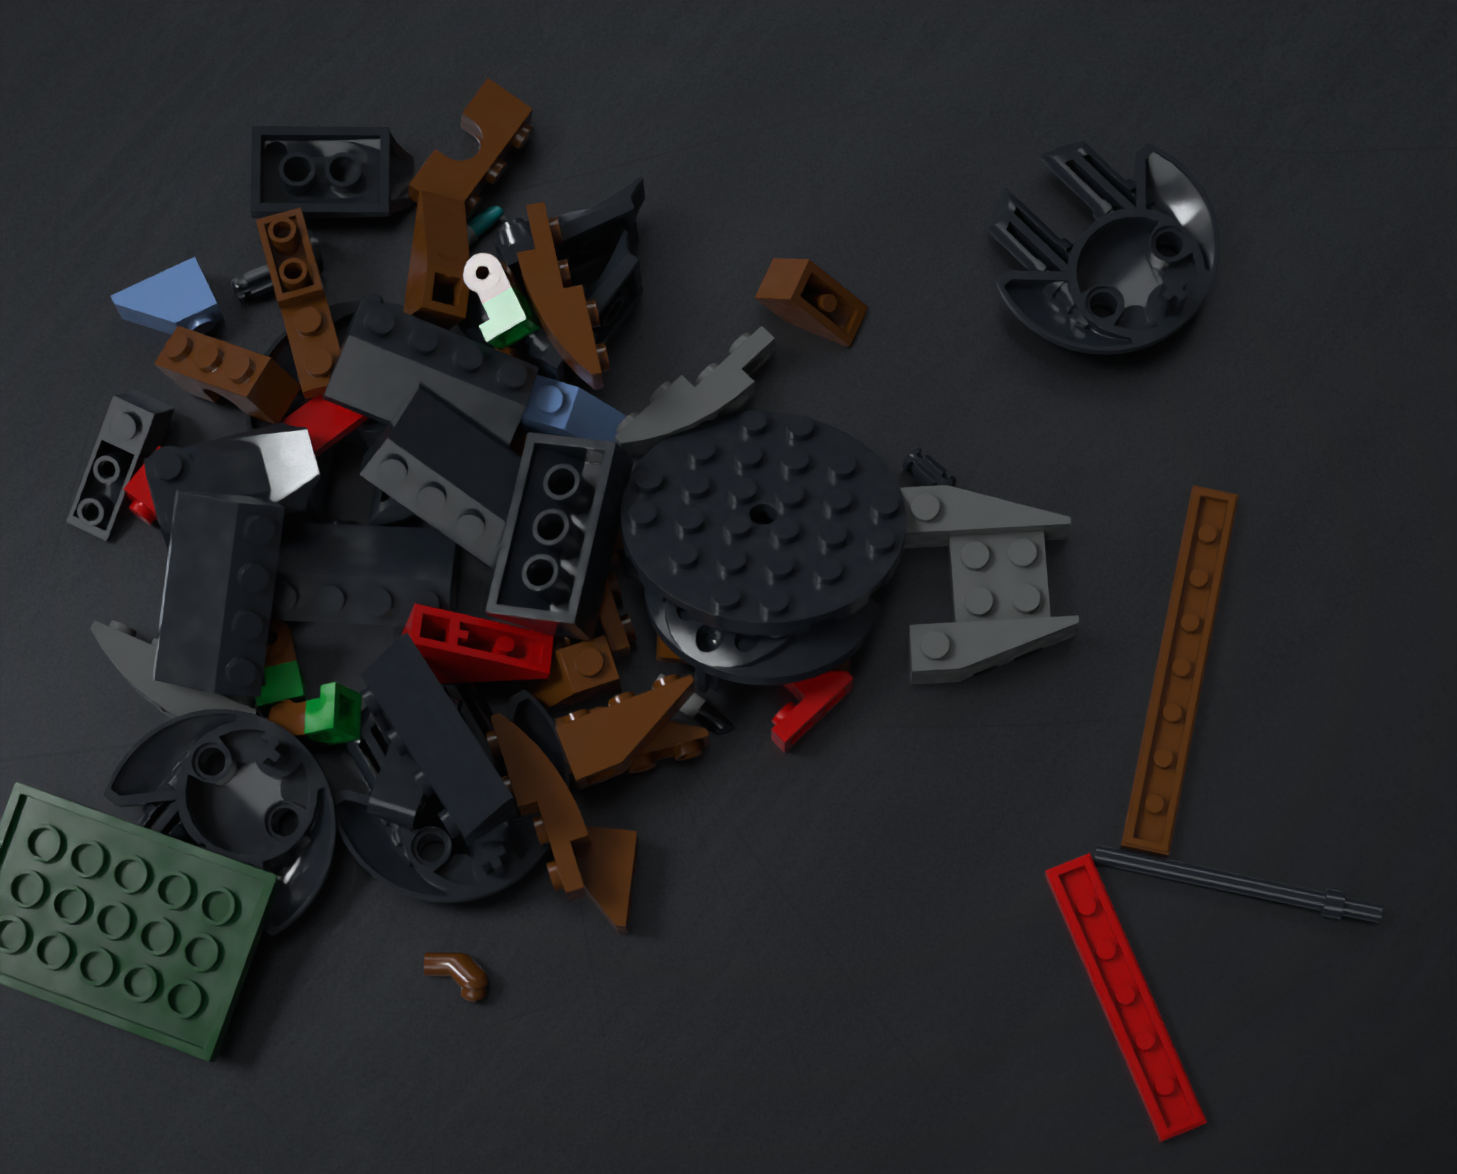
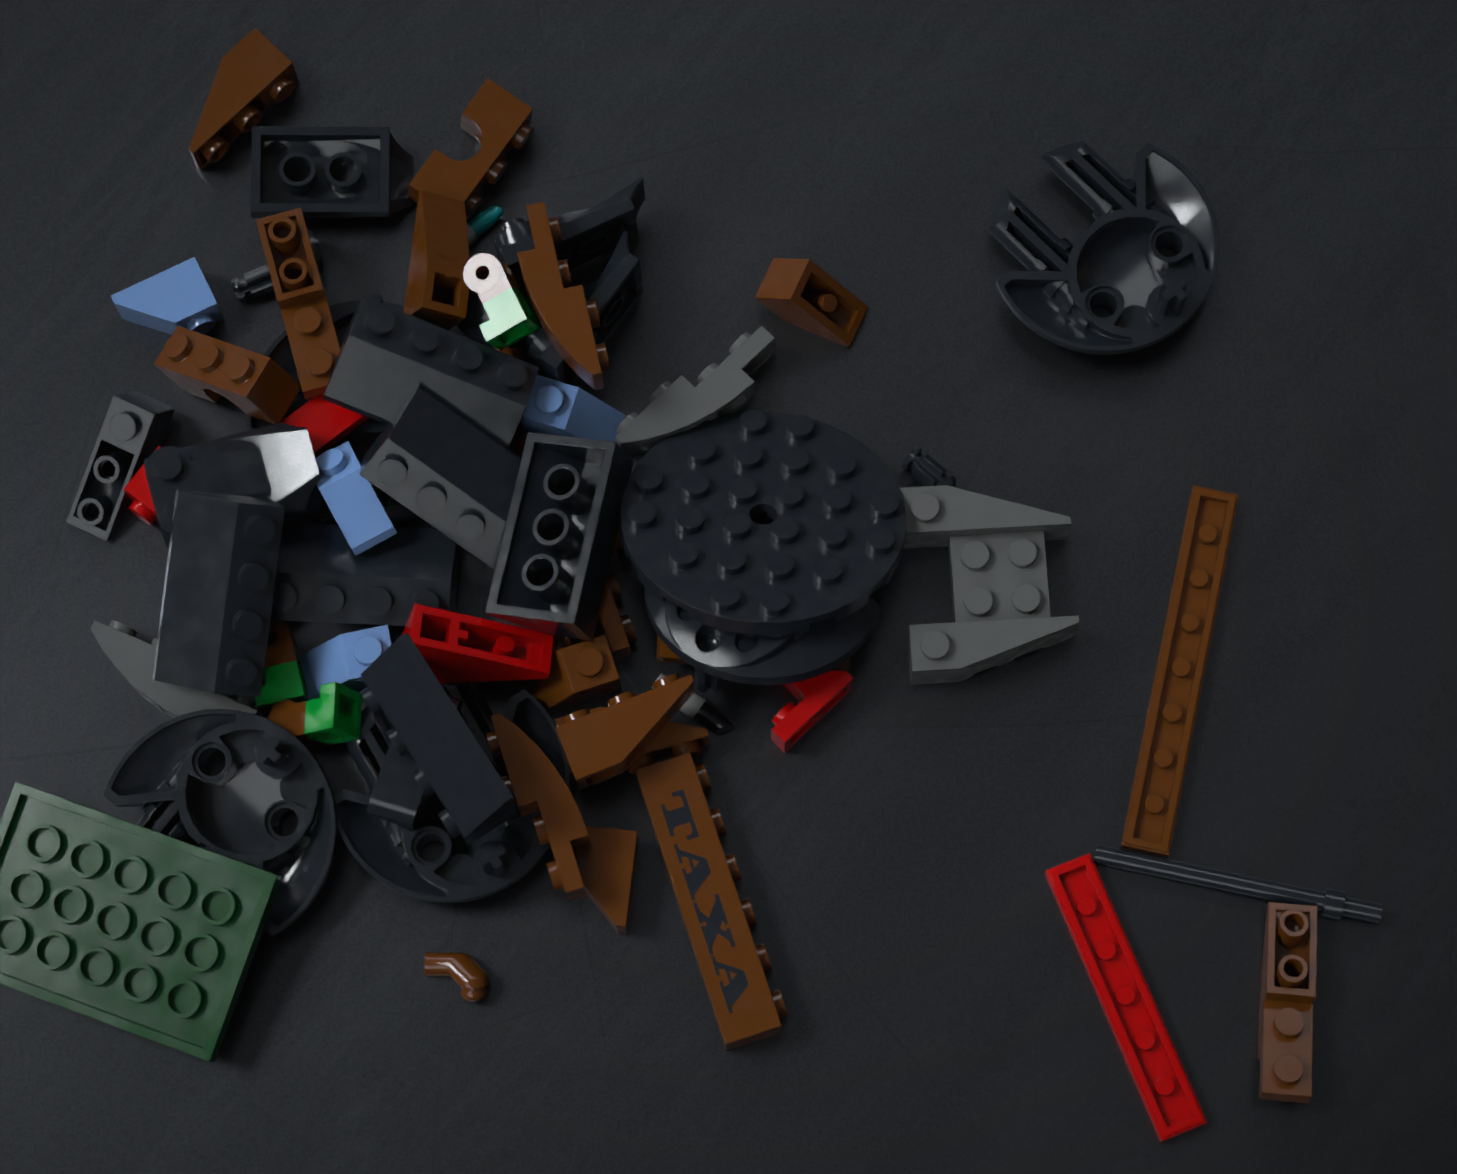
(244, 87): none -> reddish brown slope
(344, 659): none -> medium blue slope
(352, 499): none -> medium blue slope
(709, 901): none -> reddish brown brick
(1287, 1002): none -> reddish brown slope

